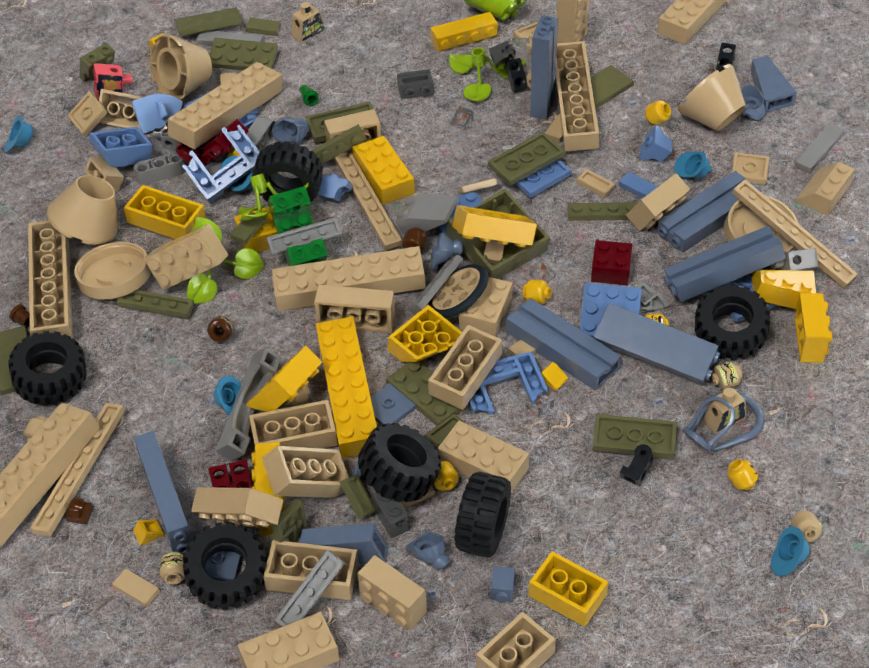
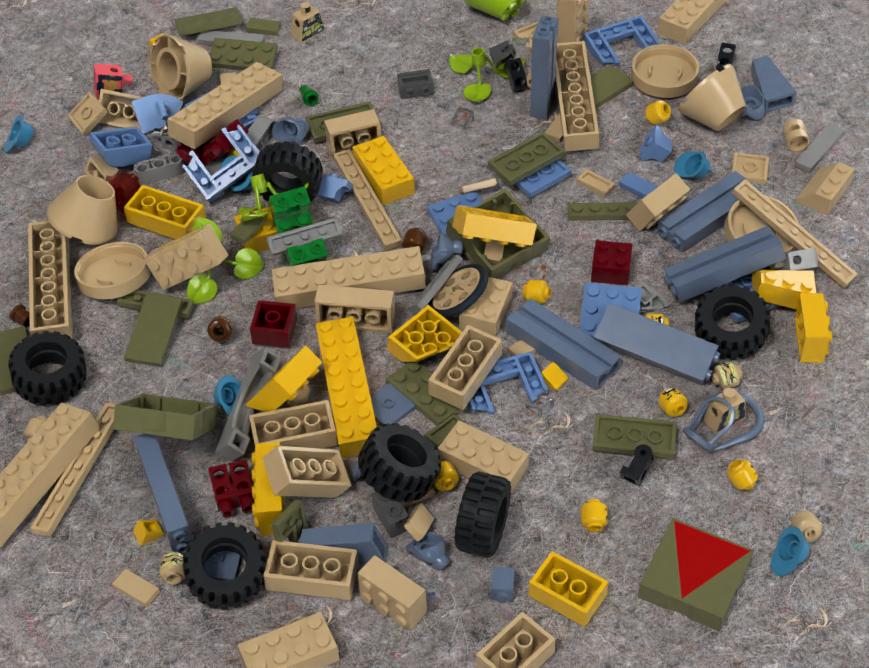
(79, 511): reddish brown tile -> none
(101, 55): olive plate -> none
(125, 187): none -> clear red brick
(153, 330): none -> olive tile
(166, 416): none -> olive tile
(237, 506): tan brick -> none
(273, 324): none -> dark red brick
(310, 589): light grey tile -> none
(339, 144): olive plate -> none
(357, 496): olive tile -> none
(419, 522): none -> tan tile
(425, 211): light grey slope -> none
(464, 31): yellow brick -> none
(594, 515): none -> yellow head
(598, 39): none -> medium blue wedge
(665, 71): none -> tan brick
(672, 402): none -> yellow head
(695, 574): none -> olive tile
(796, 135): none -> tan wheel

